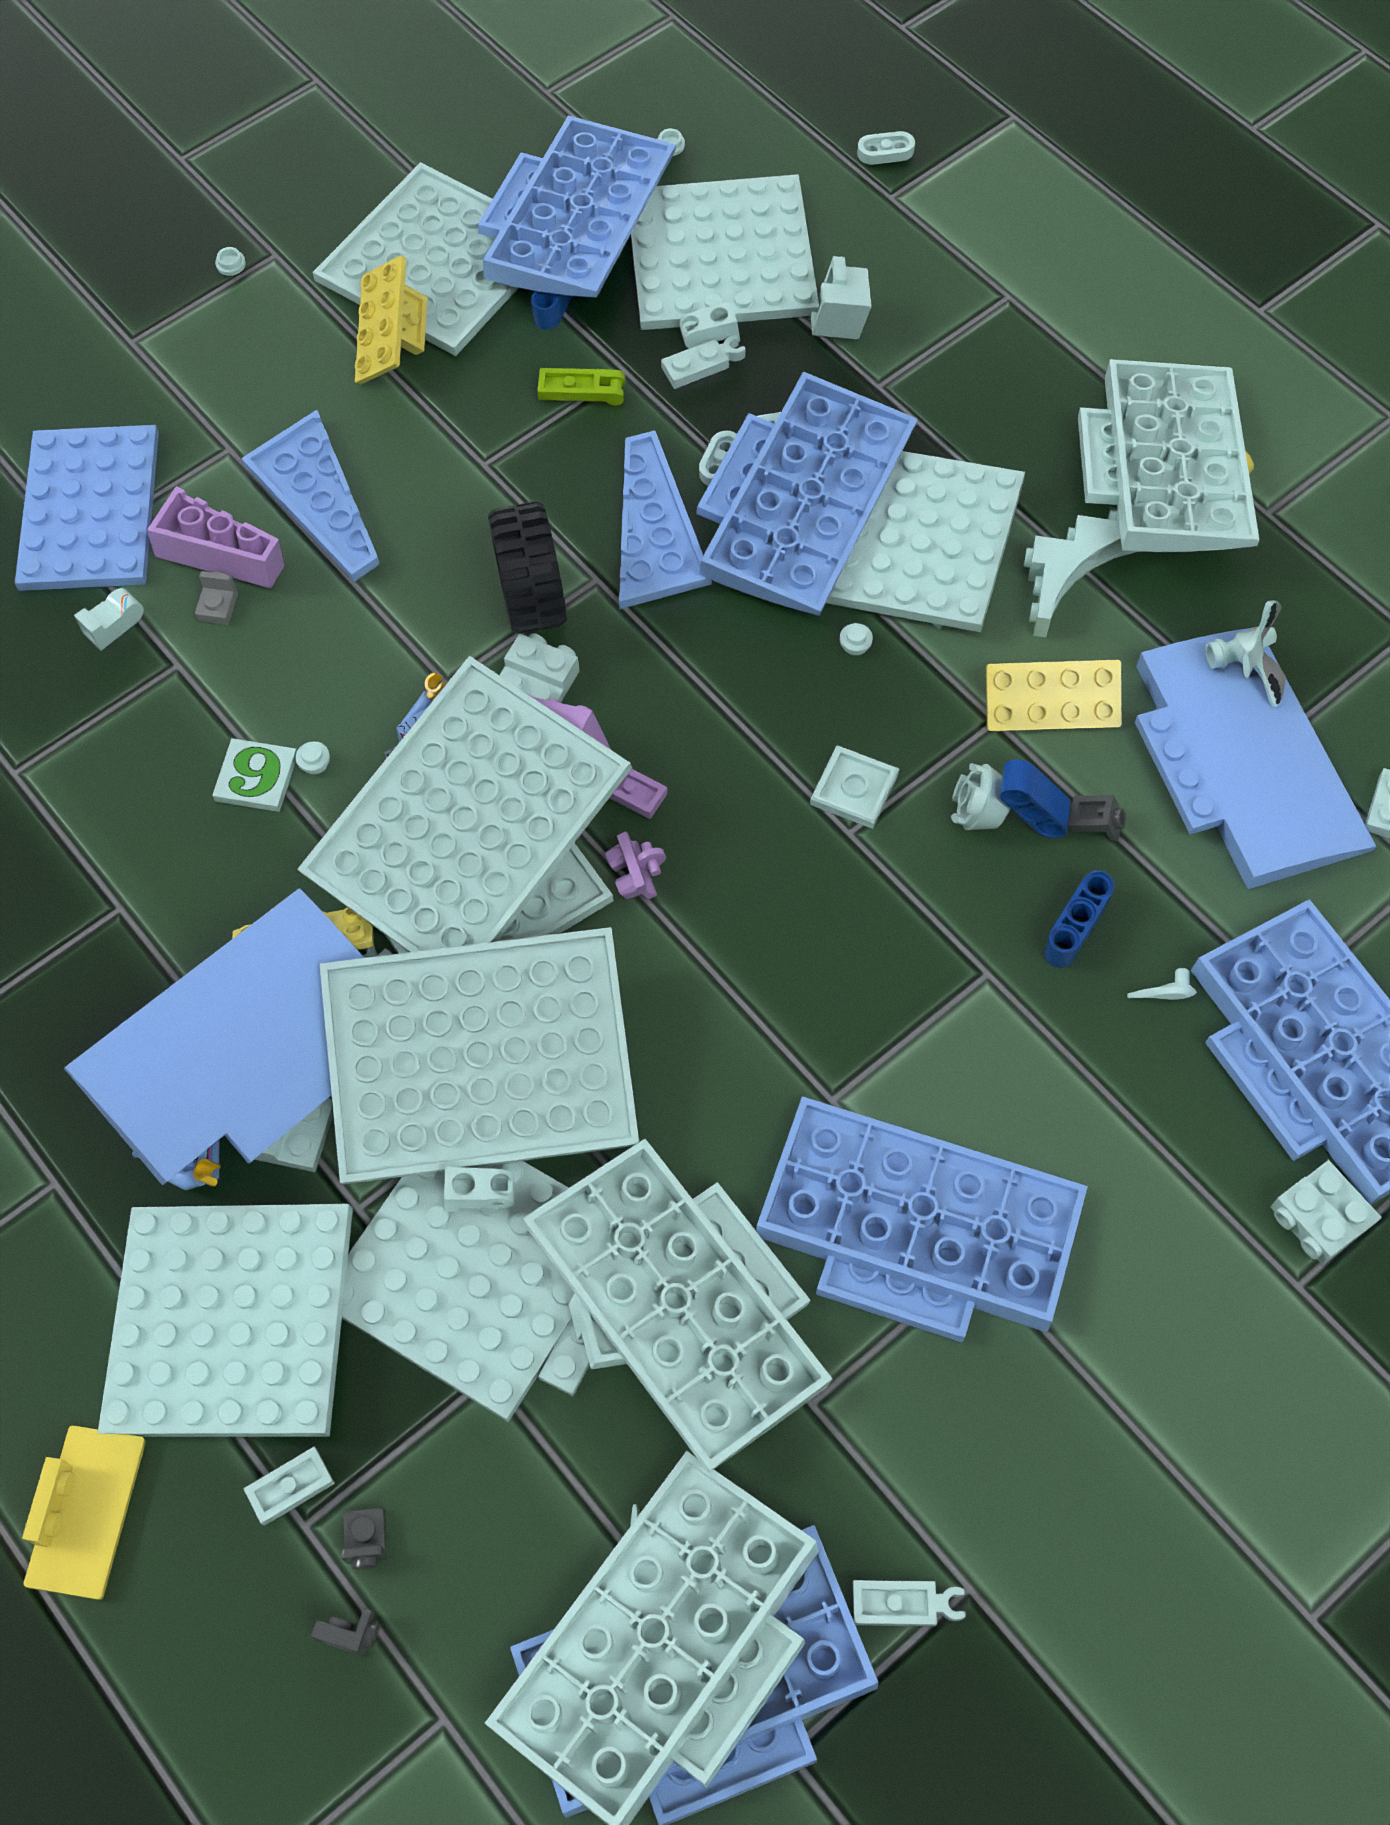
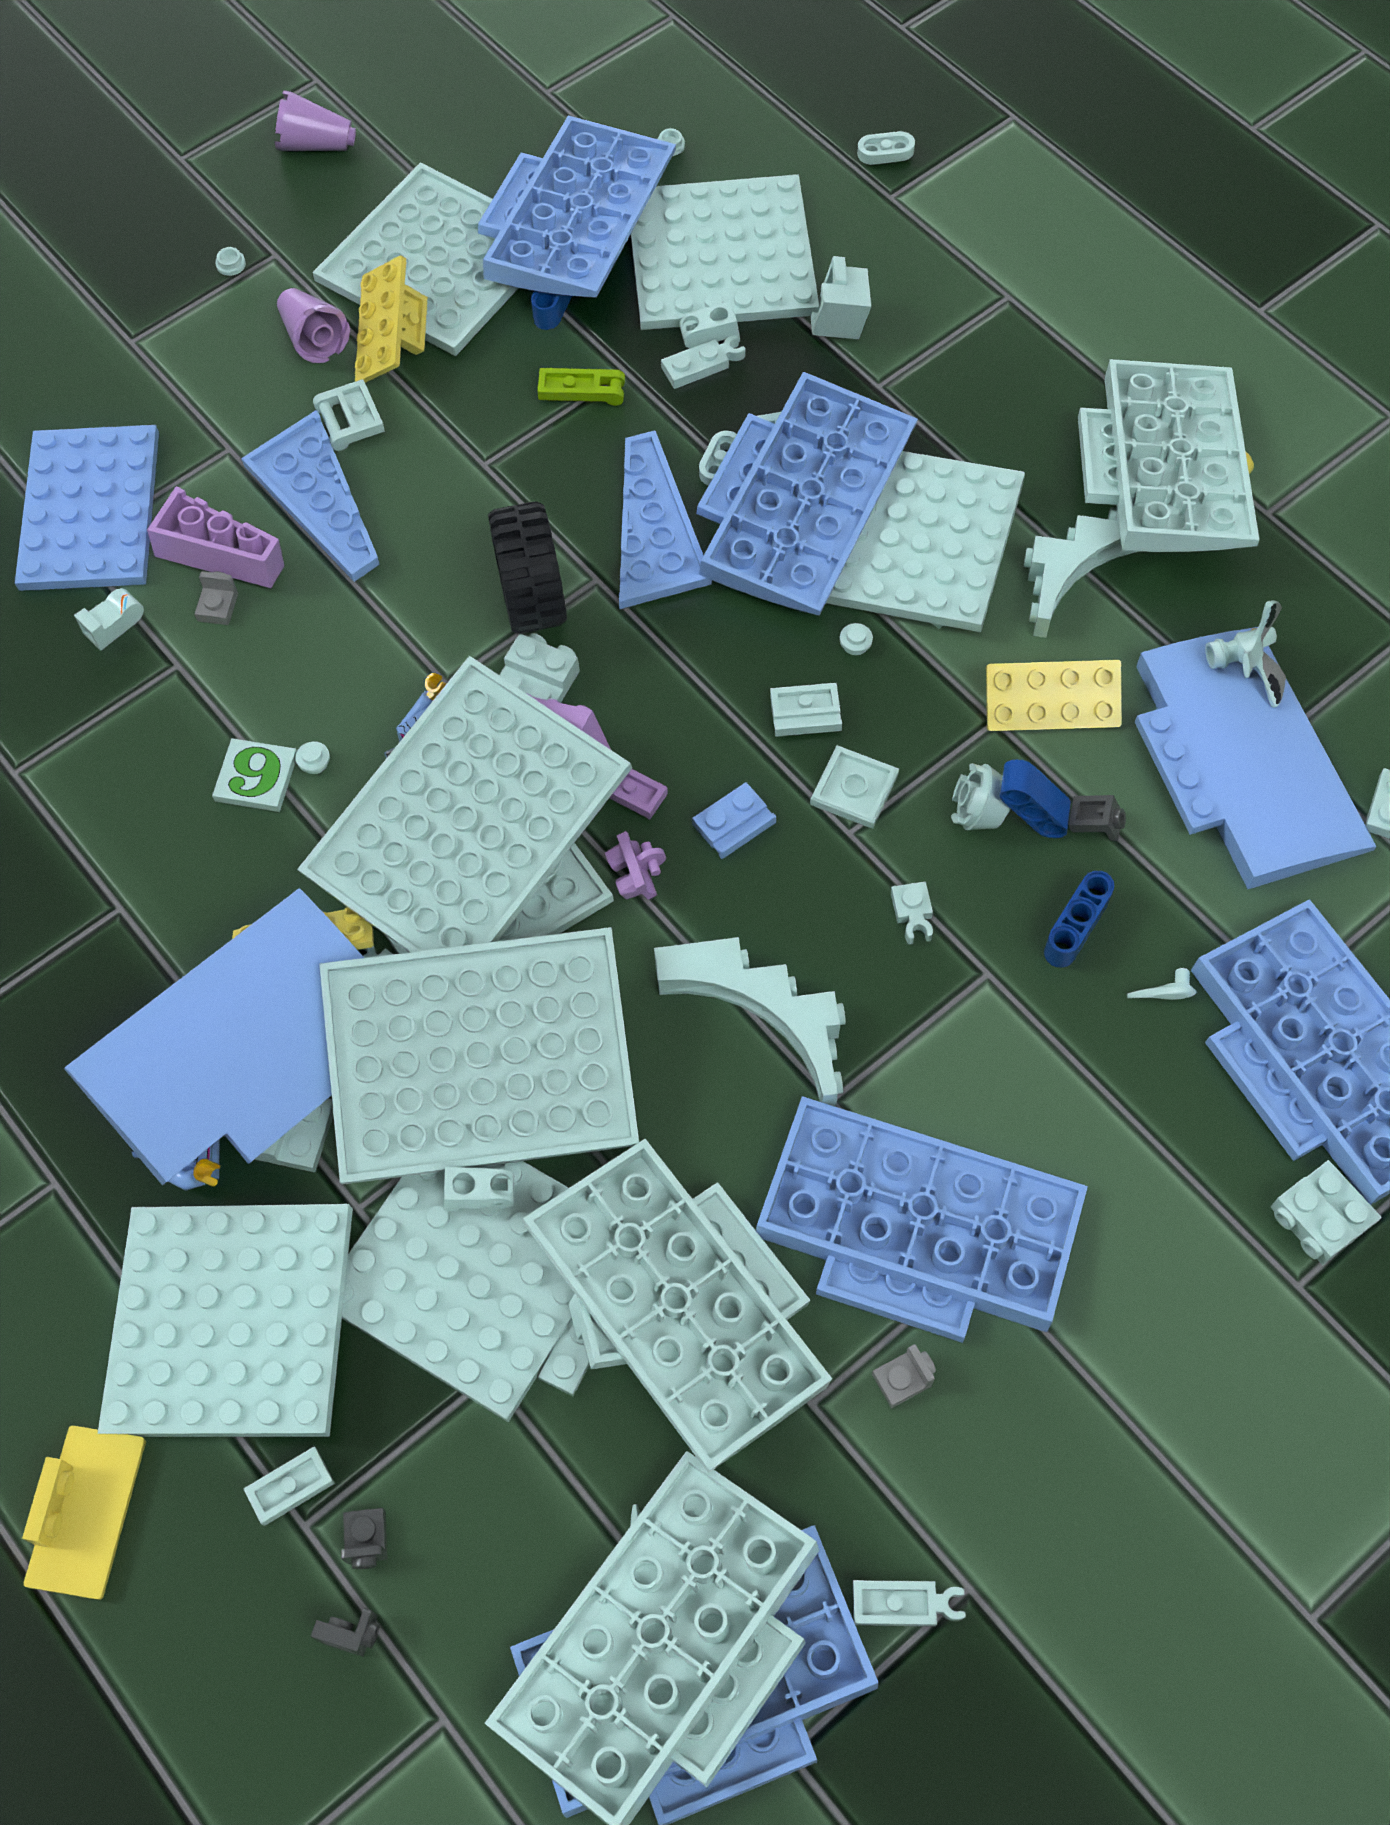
(311, 127): none -> lavender cone
(313, 325): none -> lavender cone
(358, 411): none -> light aqua plate
(724, 973): none -> light aqua arch
(733, 820): none -> light blue plate
(805, 709): none -> light aqua plate
(905, 1376): none -> light grey bracket
(913, 906): none -> light aqua plate

